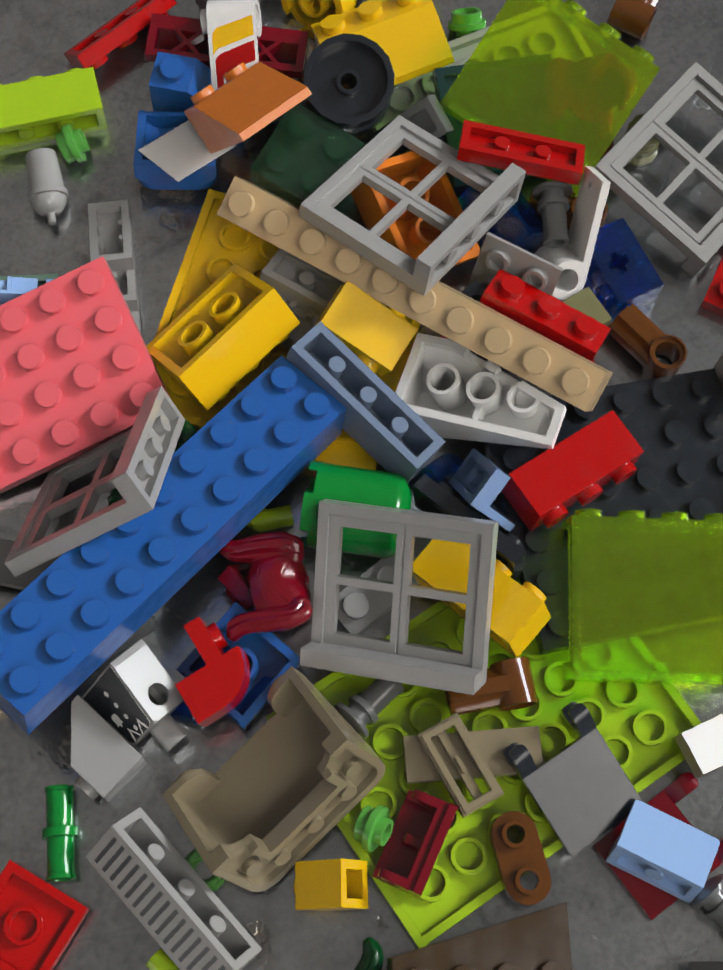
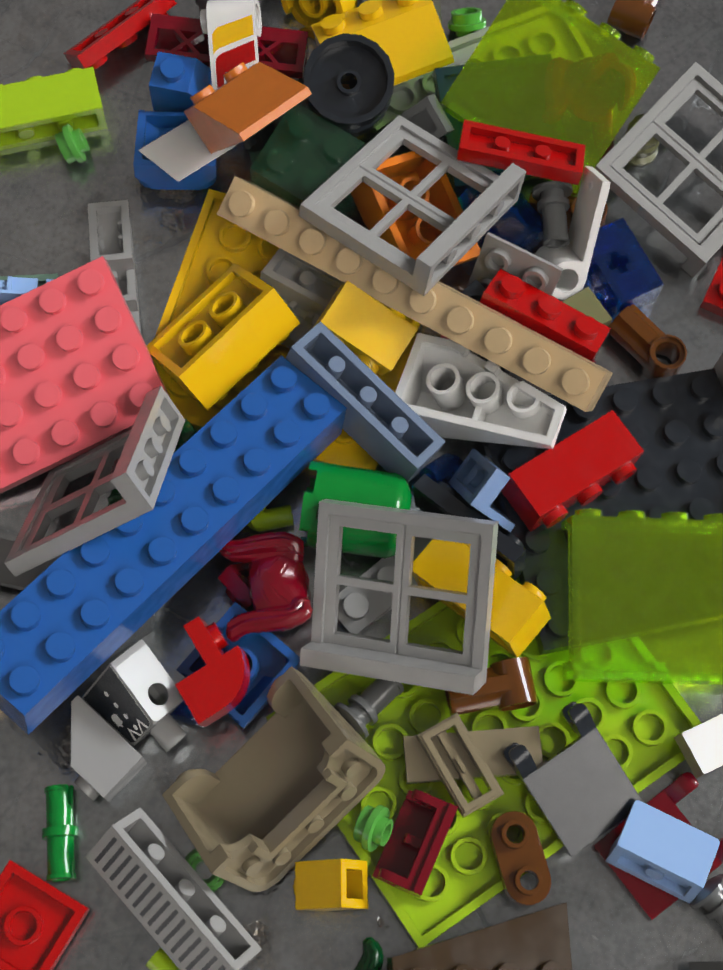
(45, 183): light grey piece -> none

